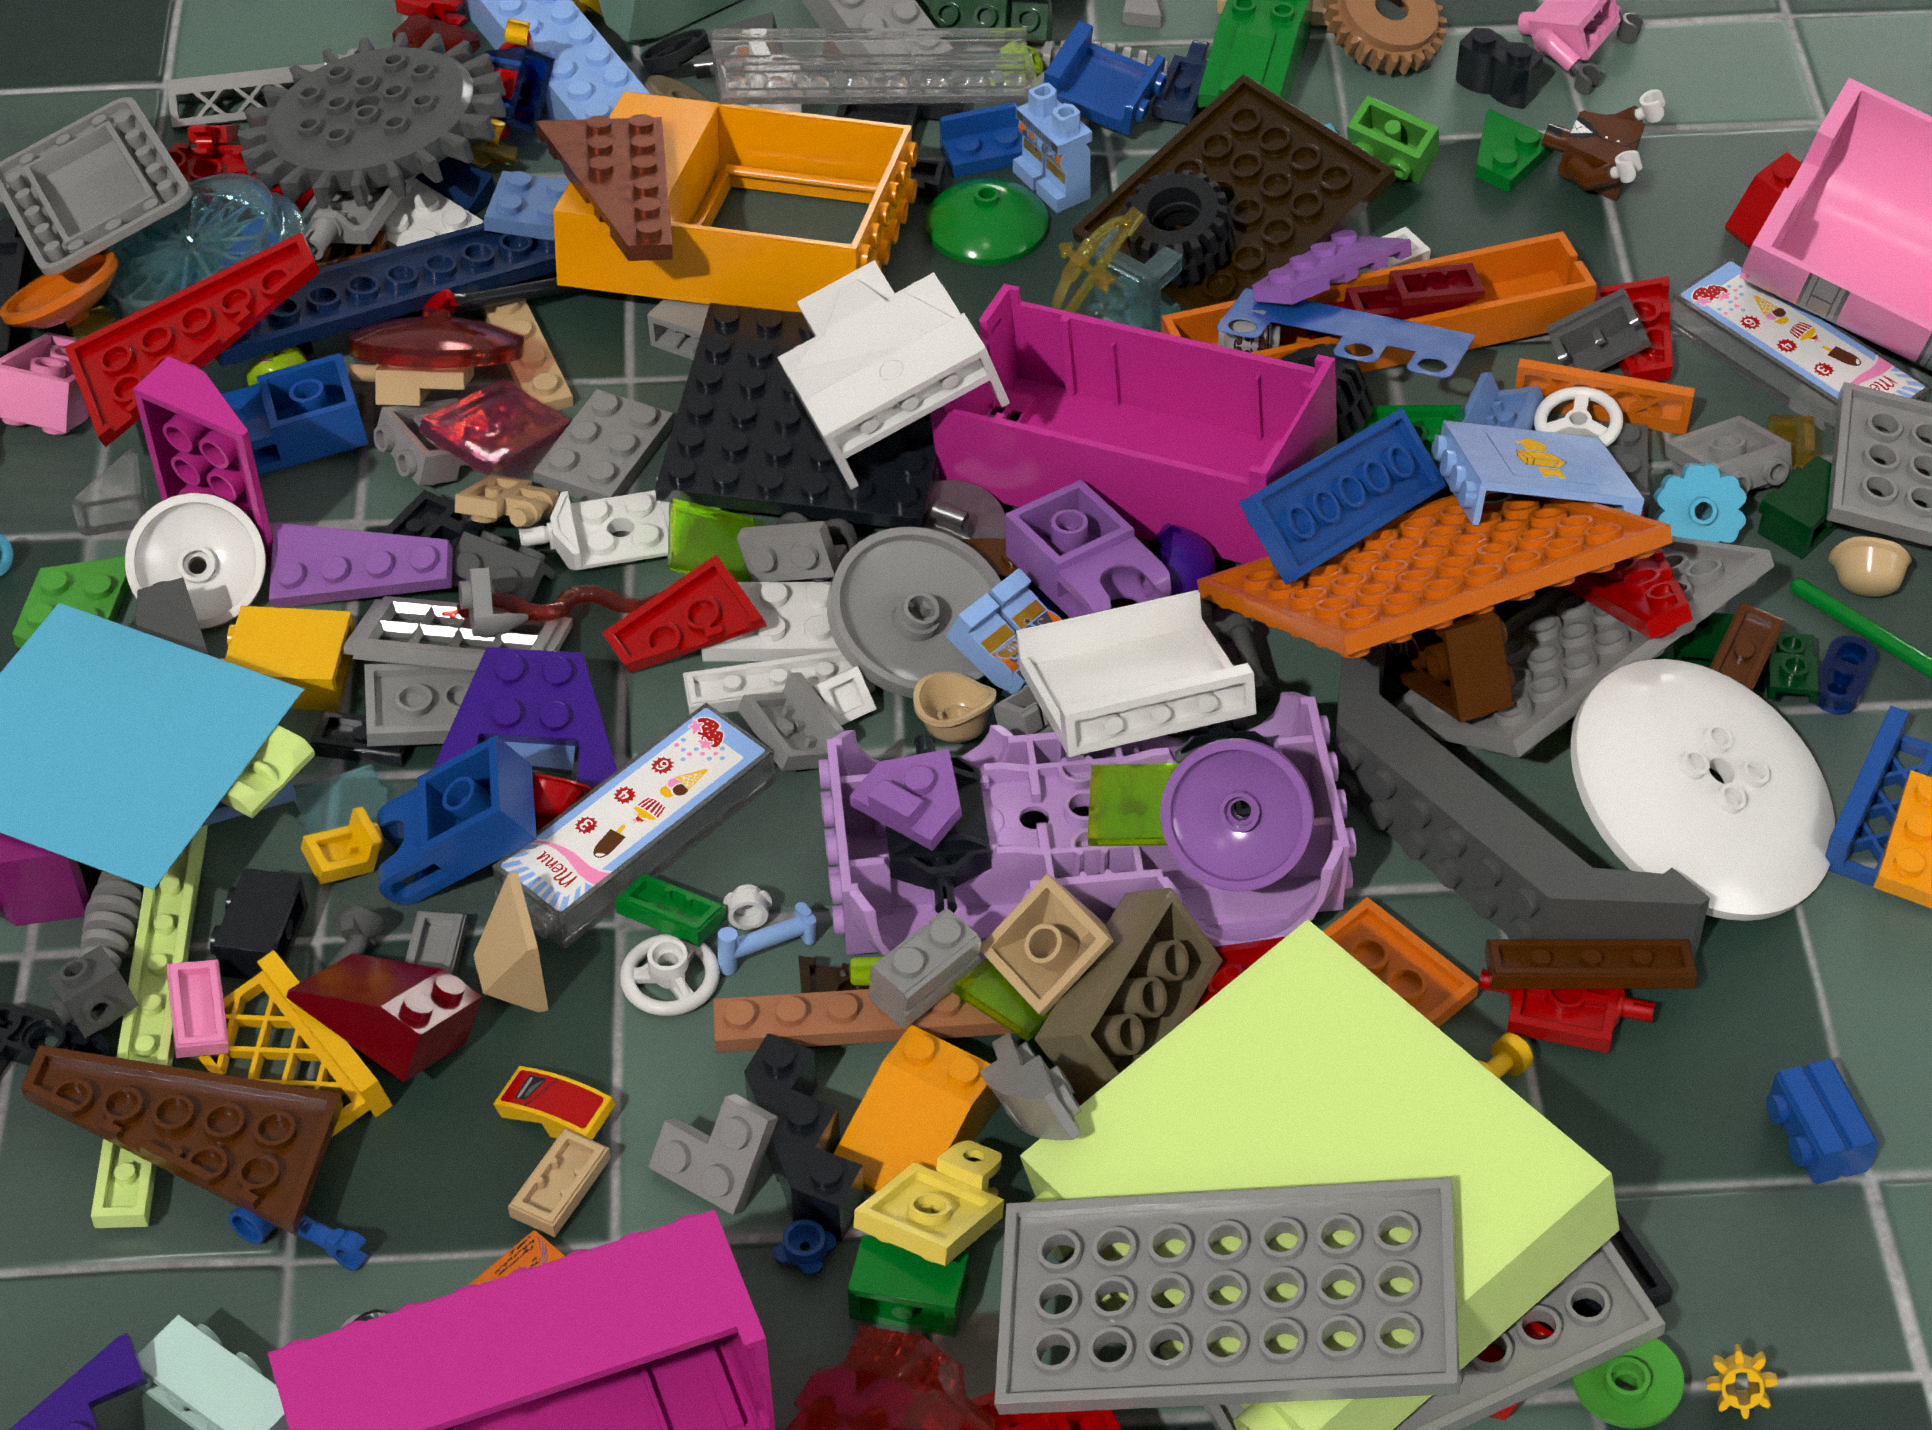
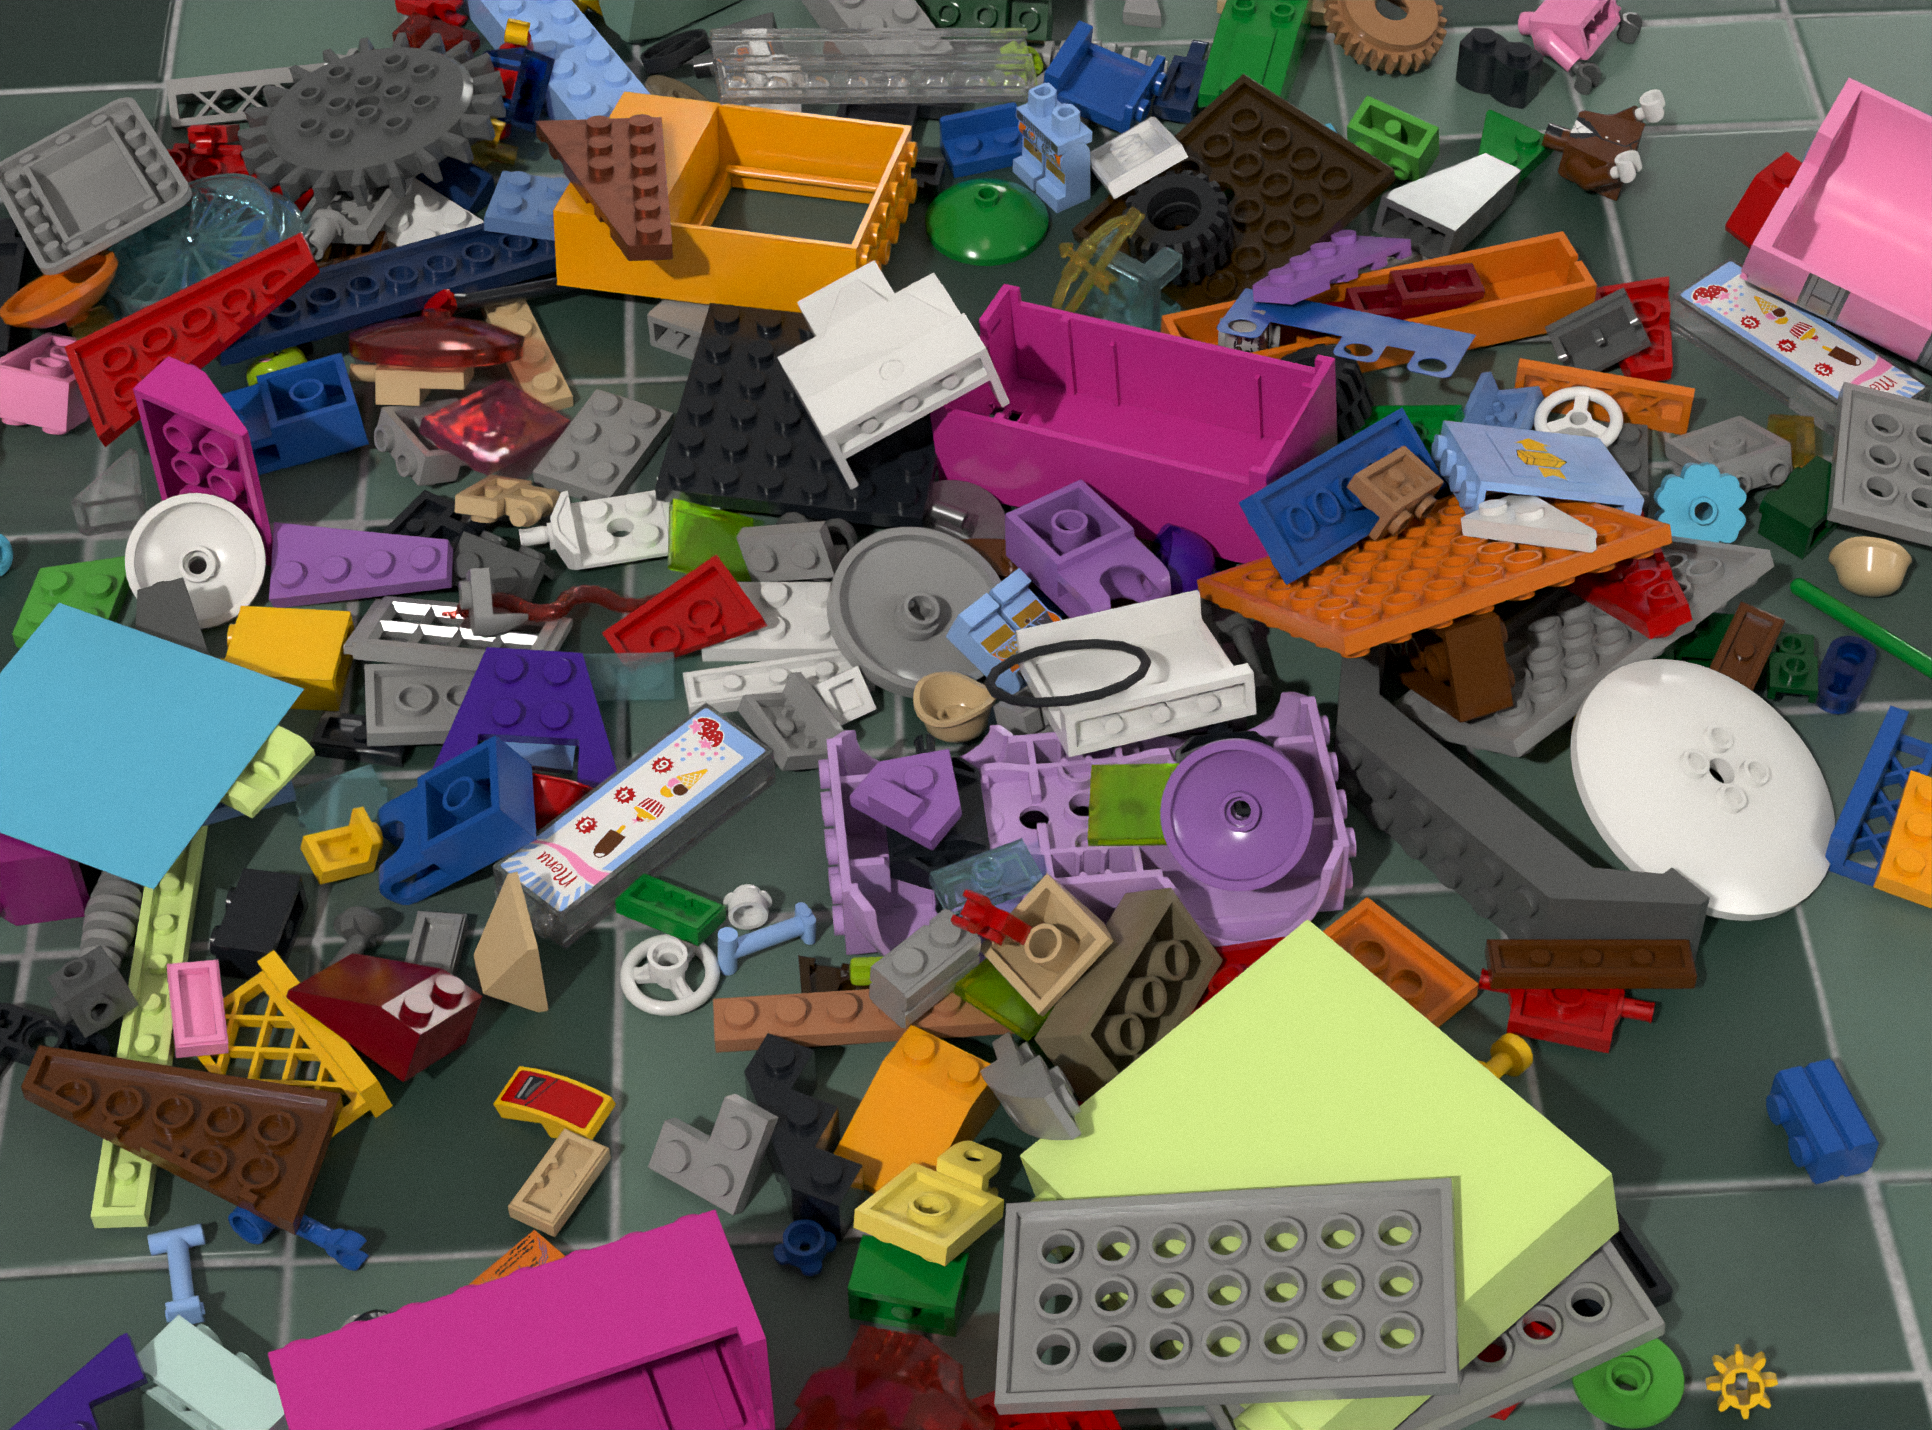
(177, 1245): none -> light blue piece
(632, 675): none -> clear light blue plate
(989, 921): none -> red plate
(997, 873): none -> clear light blue plate
(1071, 699): none -> black piece
(1135, 156): none -> white tile
(1396, 491): none -> medium nougat bracket
(1449, 206): none -> slope
(1528, 521): none -> white wing

